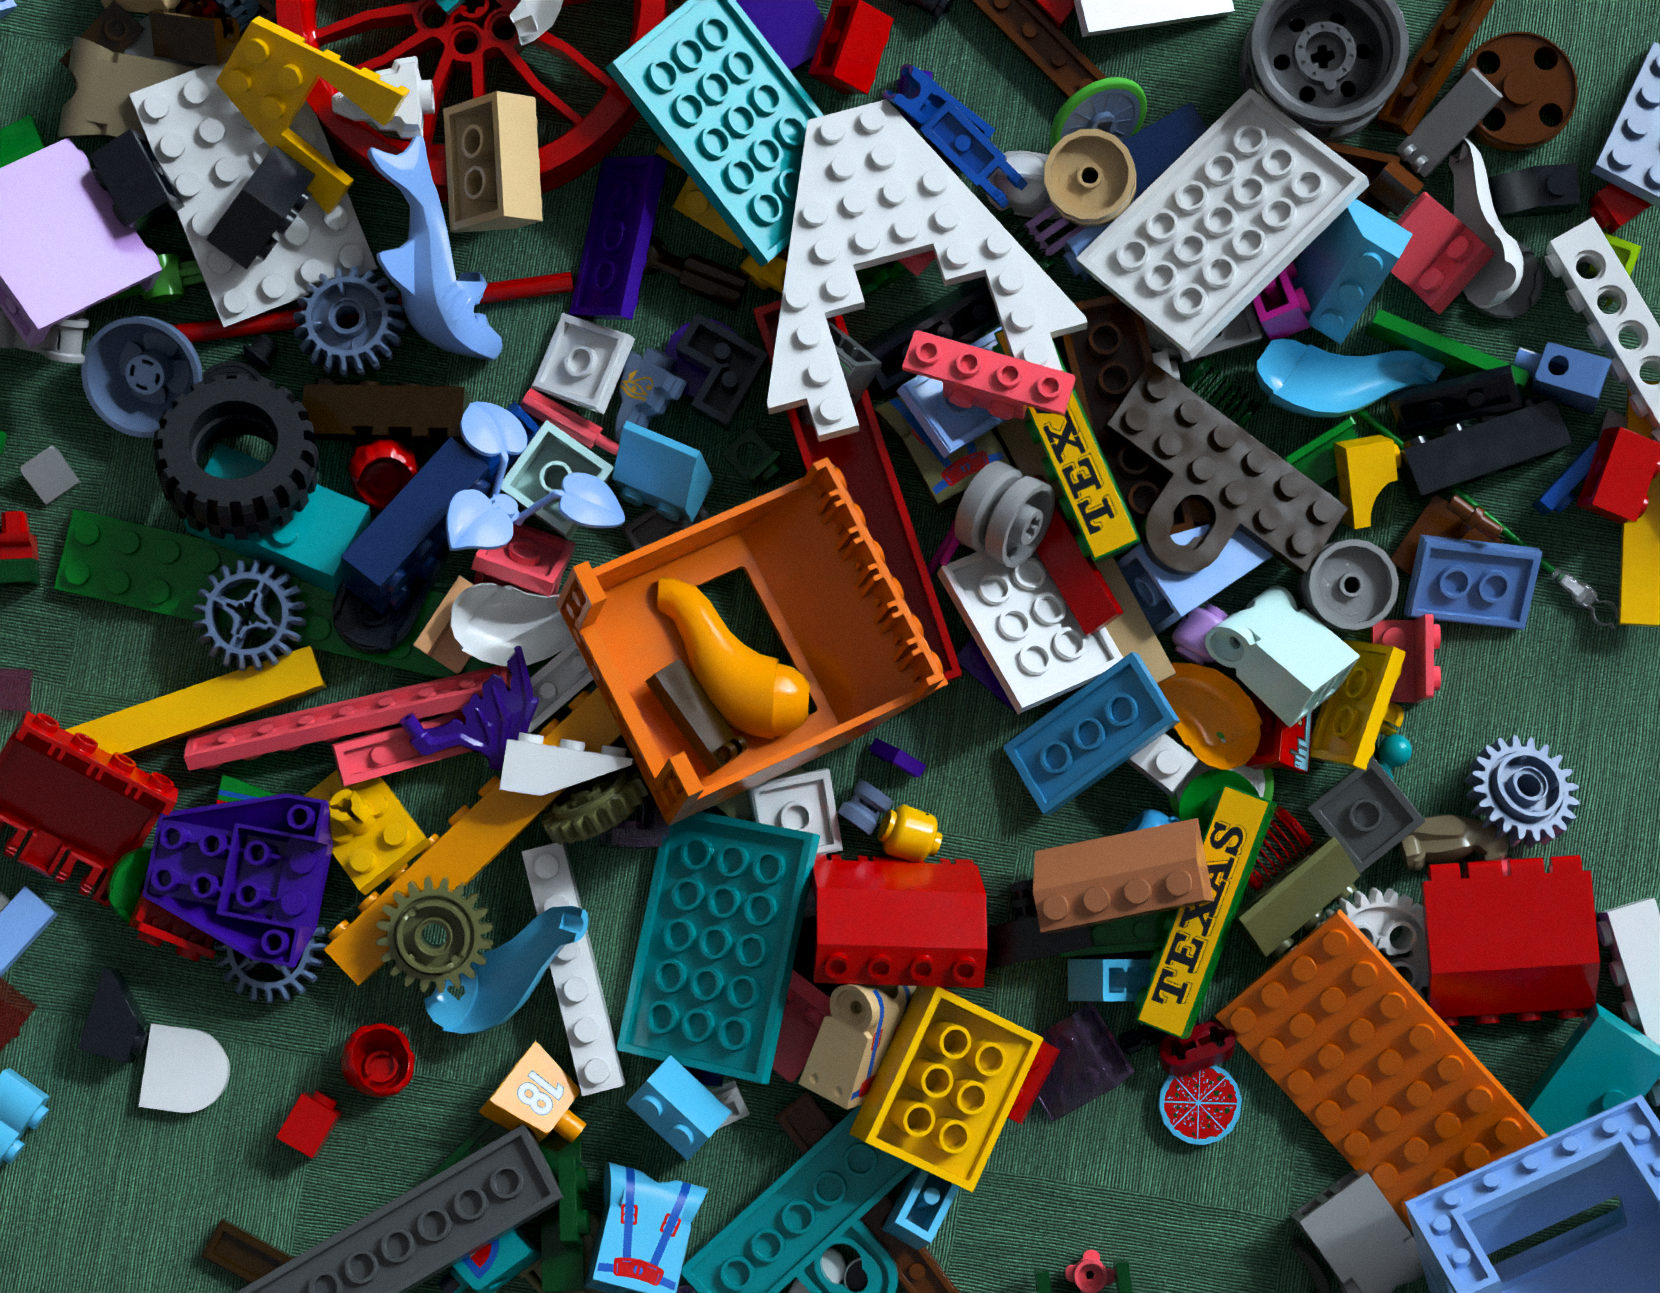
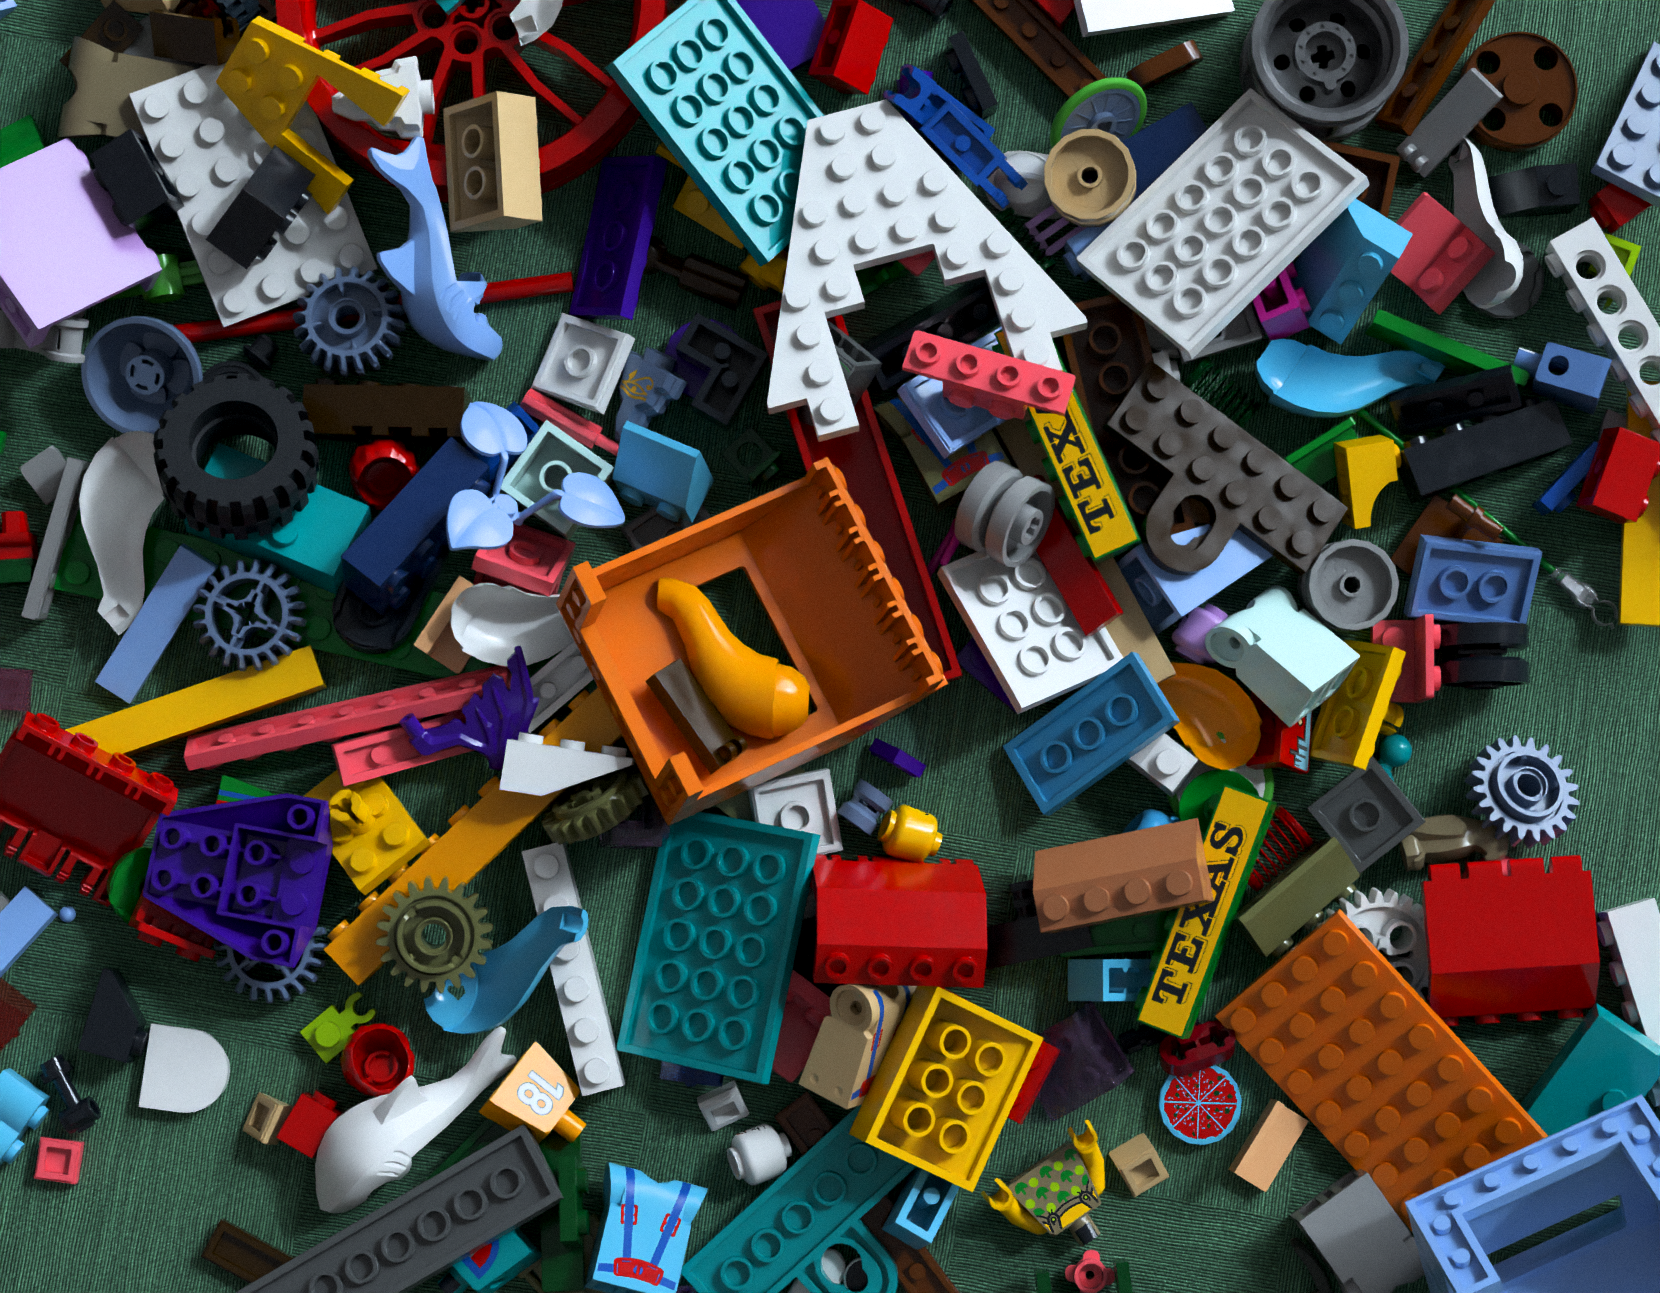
(55, 539): none -> light grey tile
(59, 1160): none -> coral tile
(67, 914): none -> light blue piece
(78, 1113): none -> black bar
(115, 510): none -> white animal
(156, 623): none -> light blue tile
(266, 1118): none -> tan slope
(331, 1028): none -> lime plate
(382, 1134): none -> white piece
(678, 1108): medium azure slope -> none
(759, 1154): none -> white head
(977, 91): none -> black plate
(1057, 1190): none -> torso
(1138, 1164): none -> tan slope
(1166, 65): none -> reddish brown beam
(1268, 1145): none -> light nougat panel
(1394, 187): reddish brown slope -> none
(1482, 655): none -> black wheel

